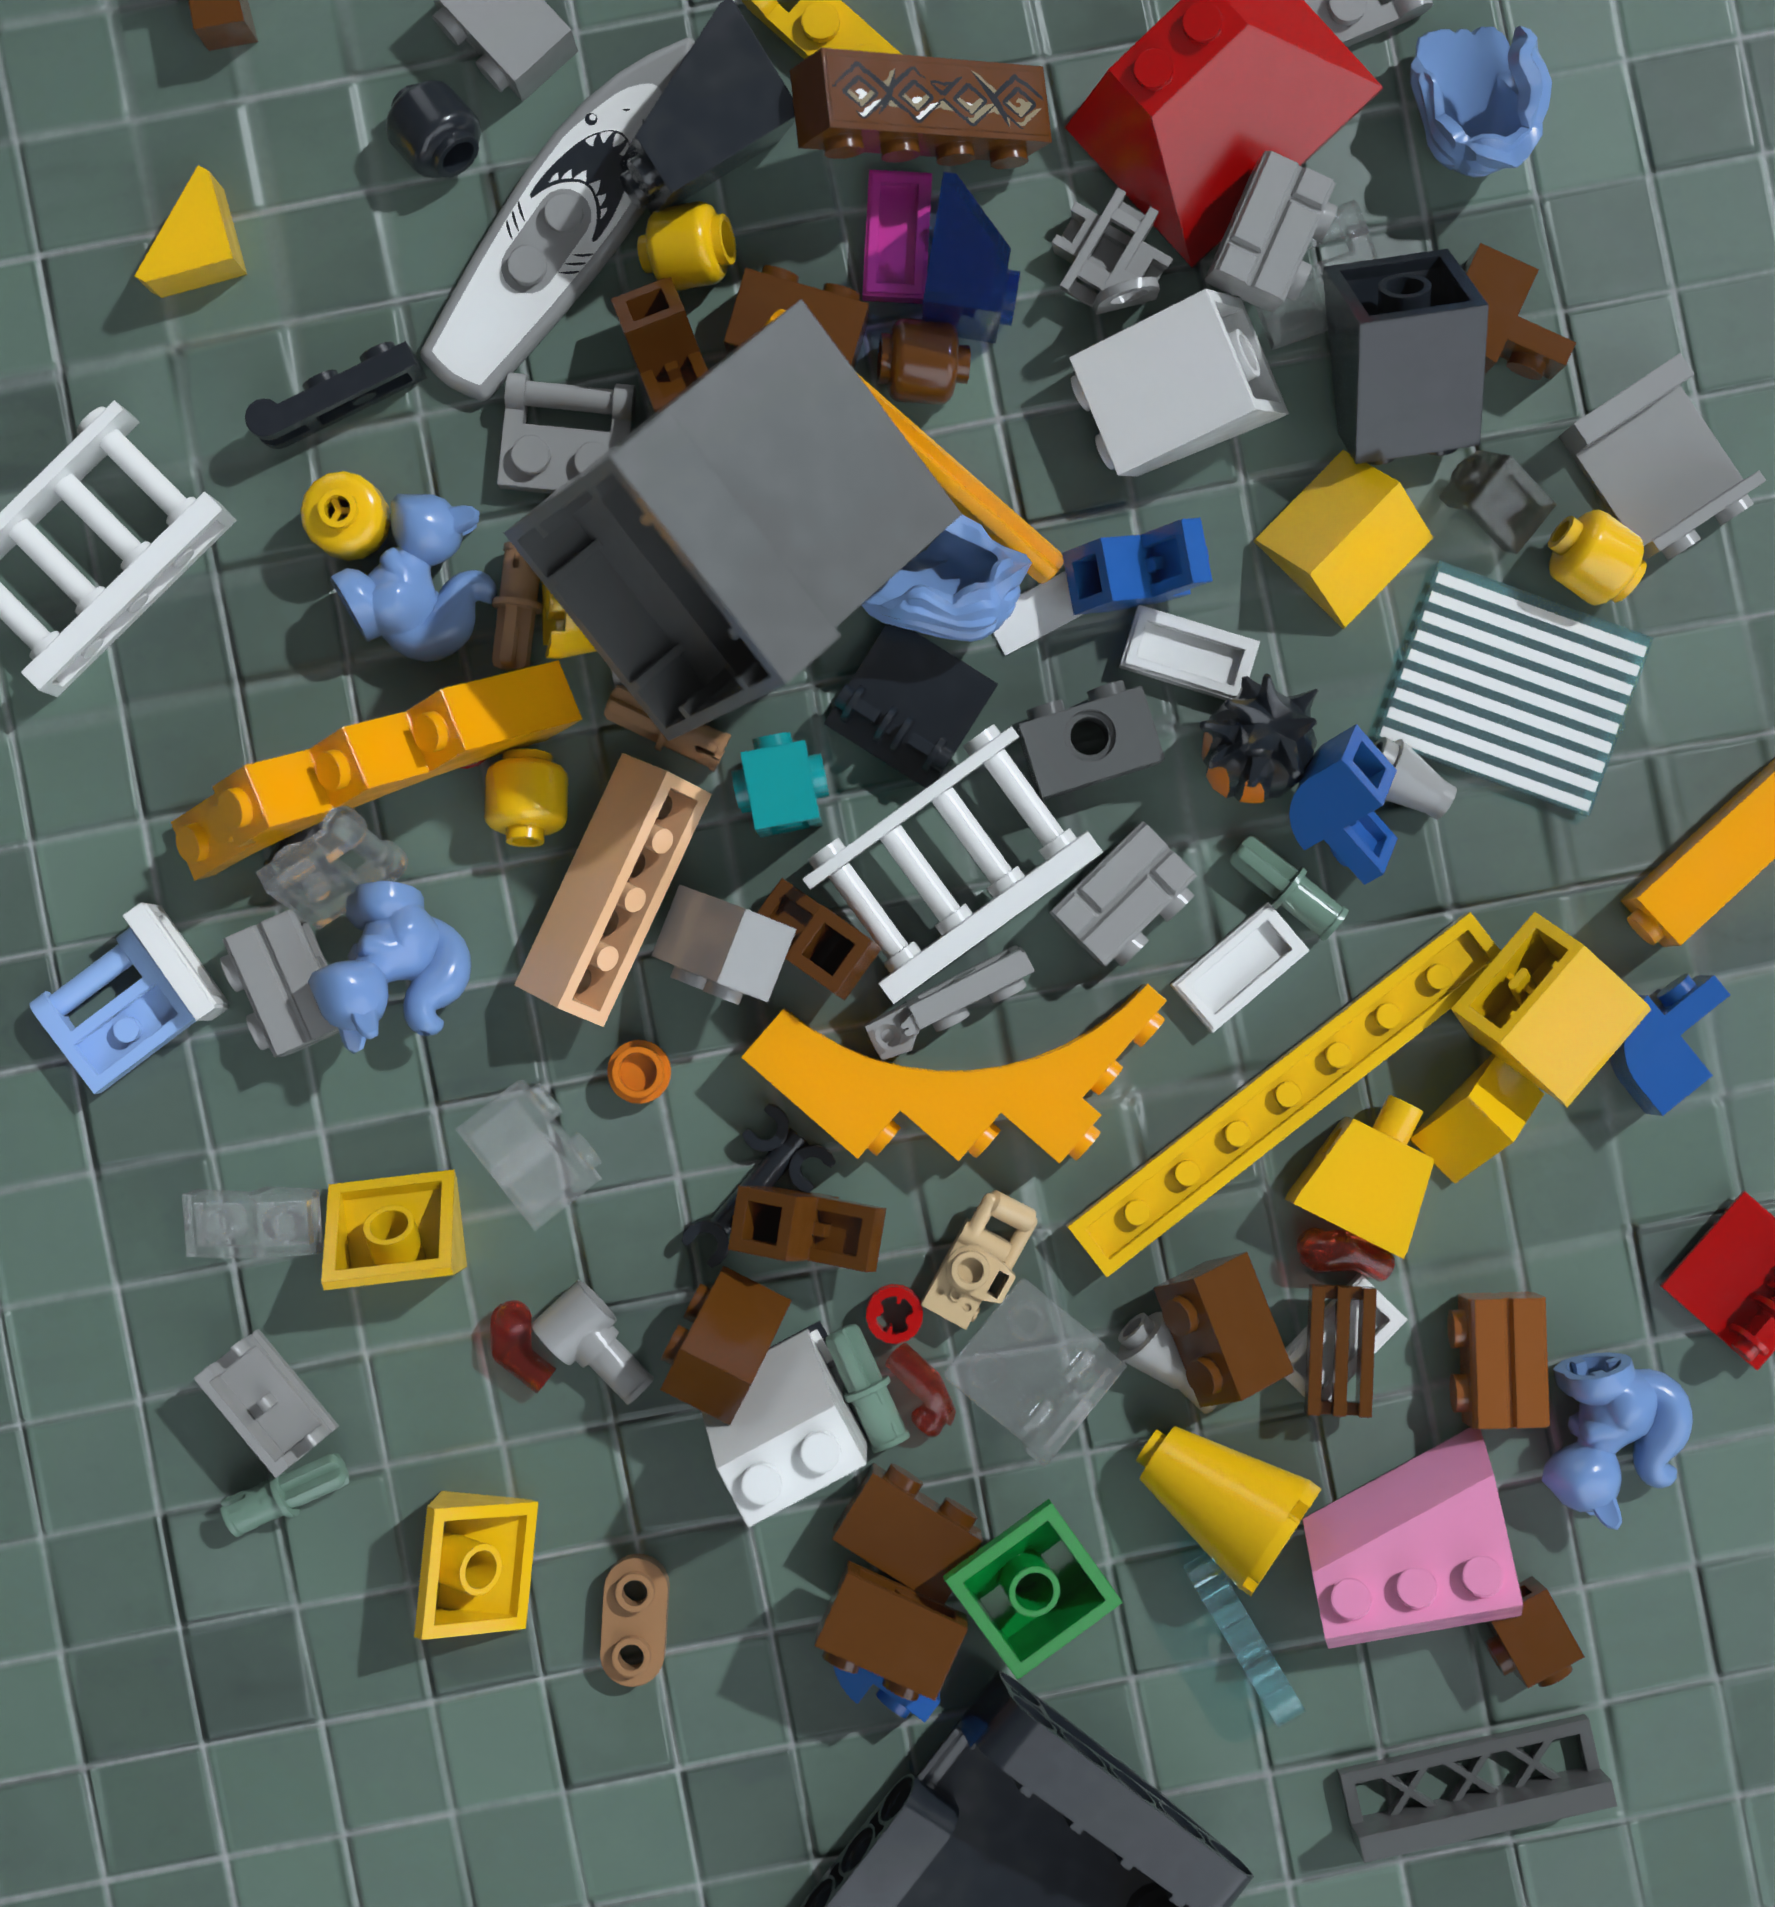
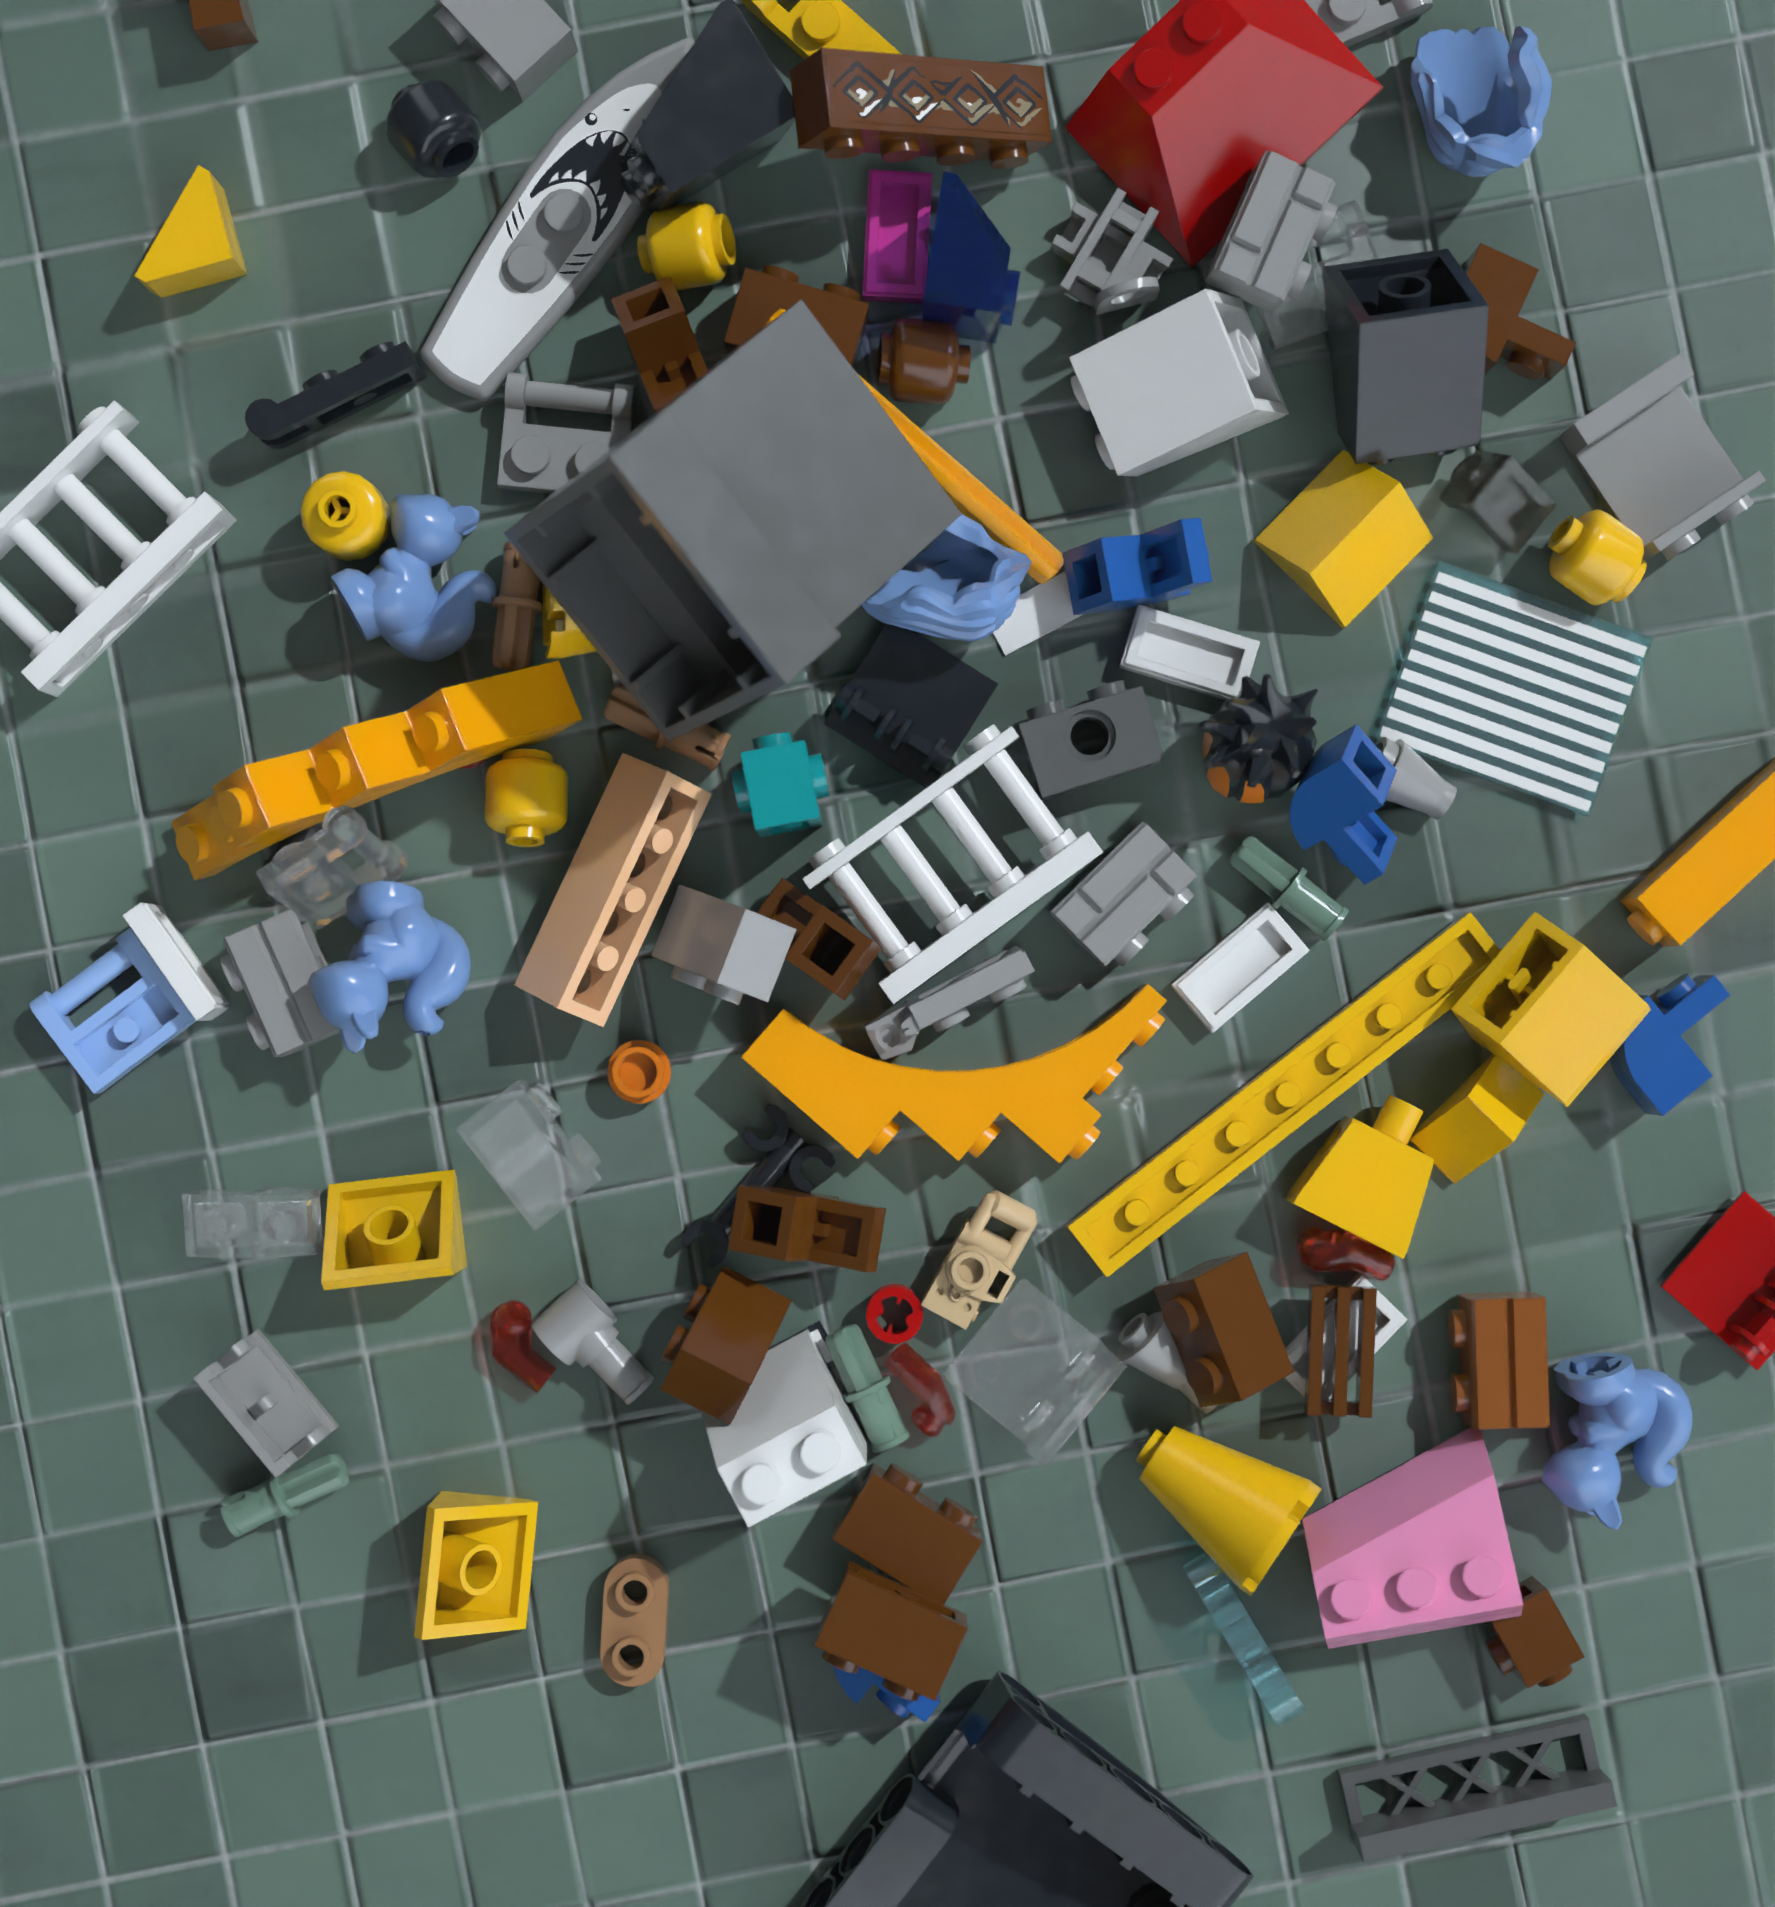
(1032, 1589): green slope -> none

